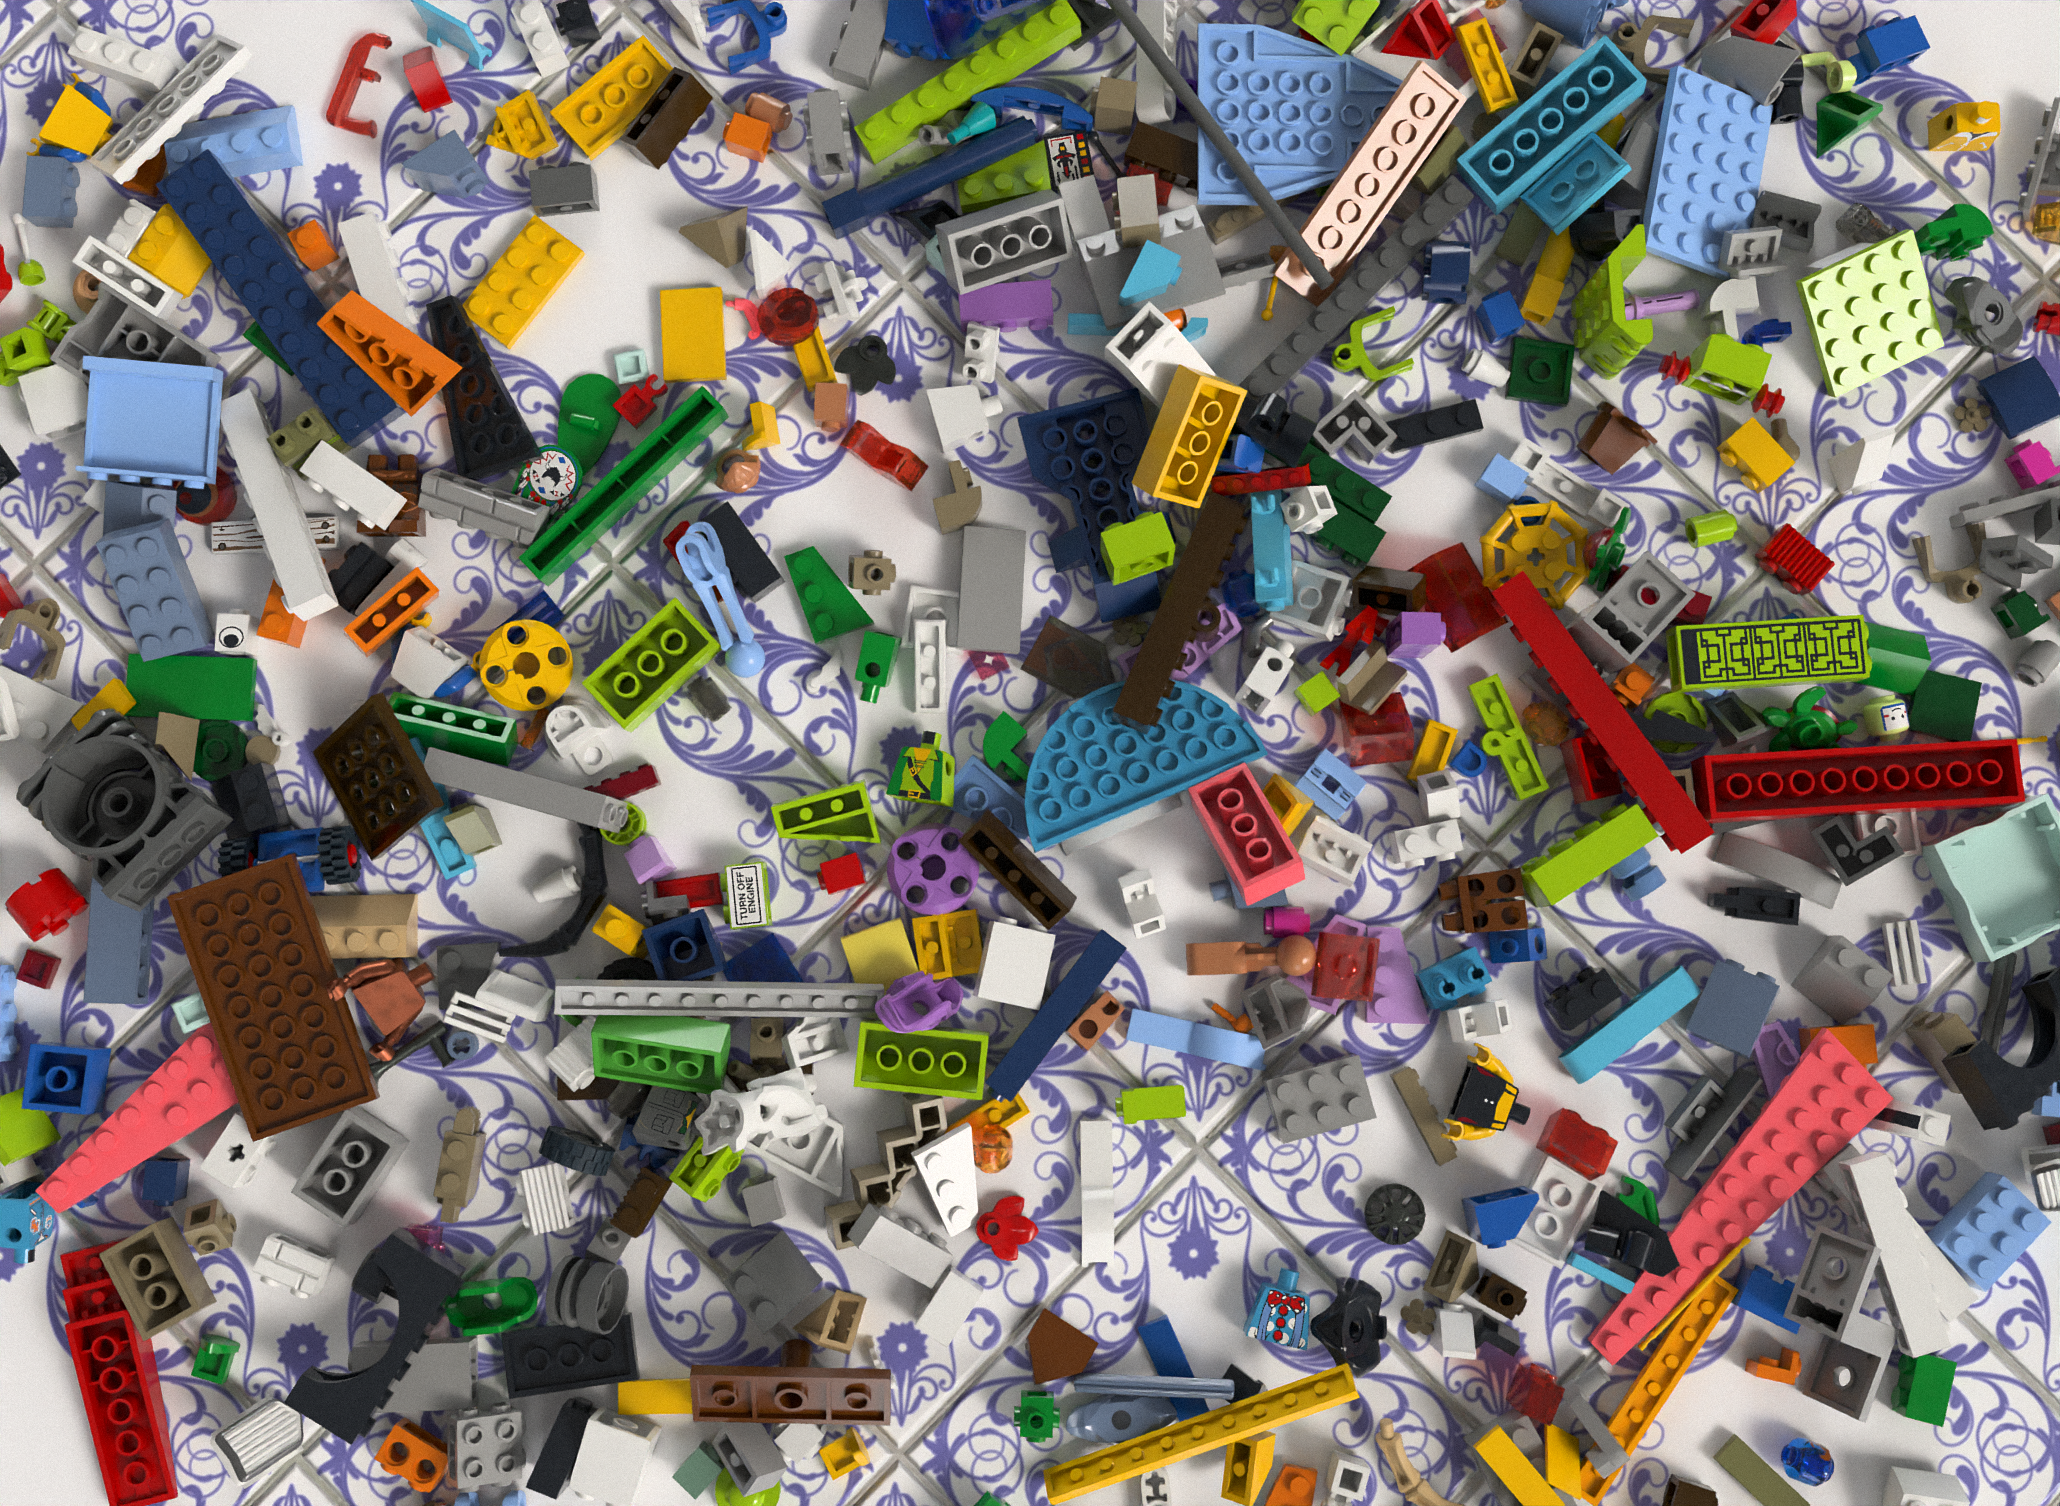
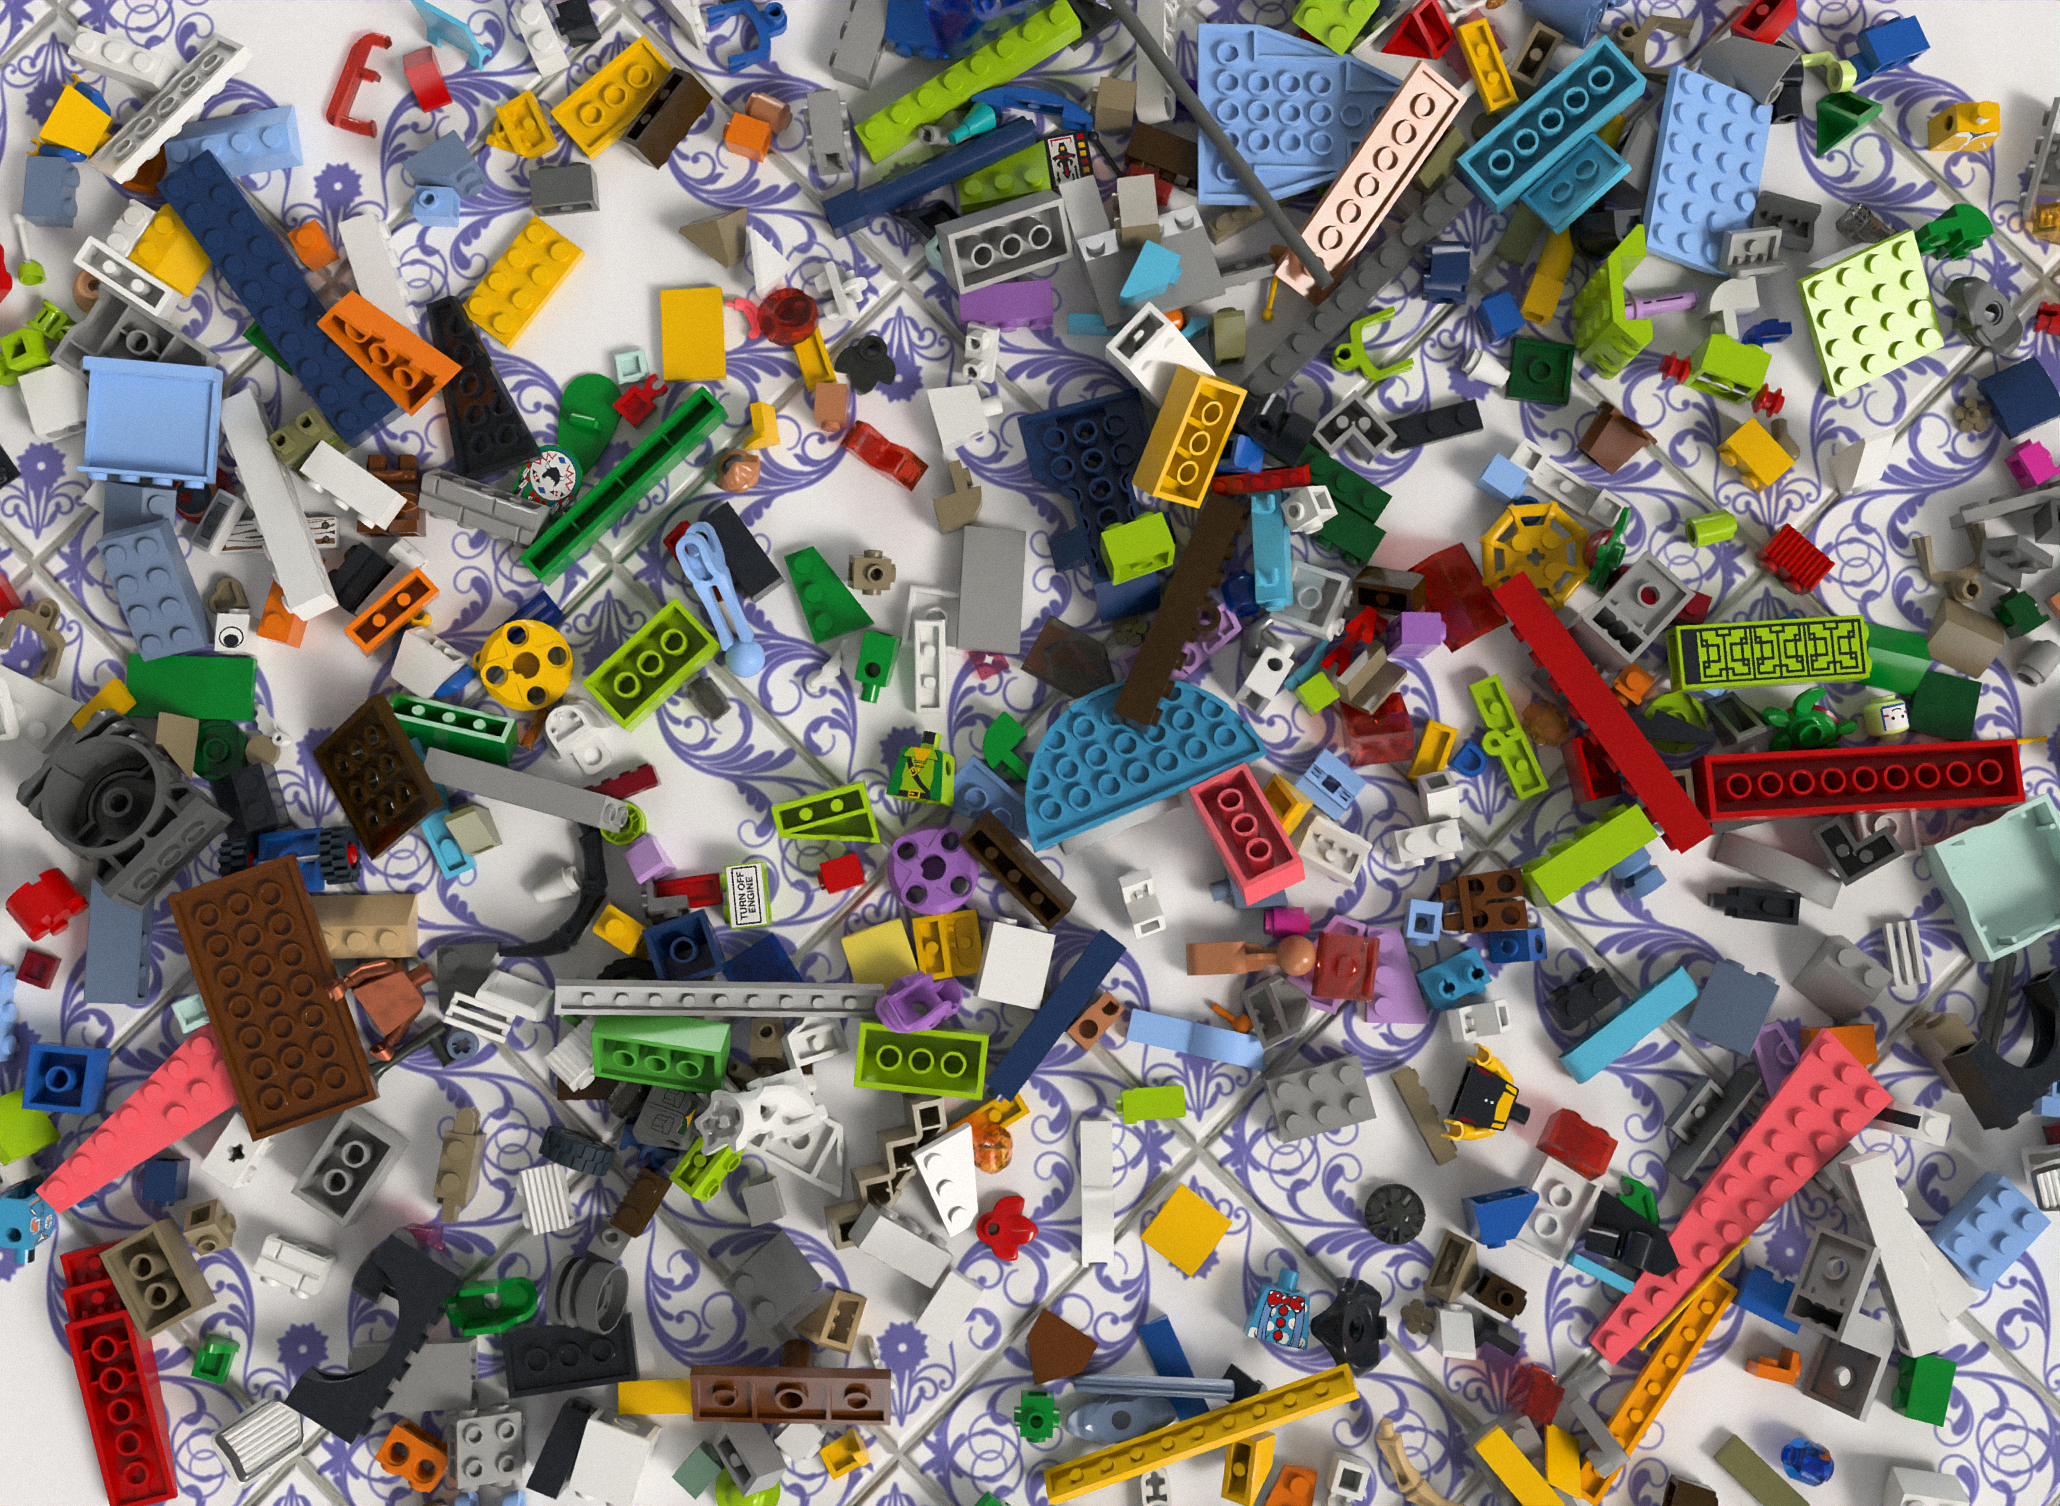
(218, 523): none -> slope
(228, 596): none -> dark tan tile
(436, 206): none -> light blue brick
(1186, 1229): none -> yellow slope
(1227, 337): none -> olive slope
(1306, 671): none -> medium azure animal
(1431, 913): none -> light blue brick
(1964, 638): none -> dark tan slope

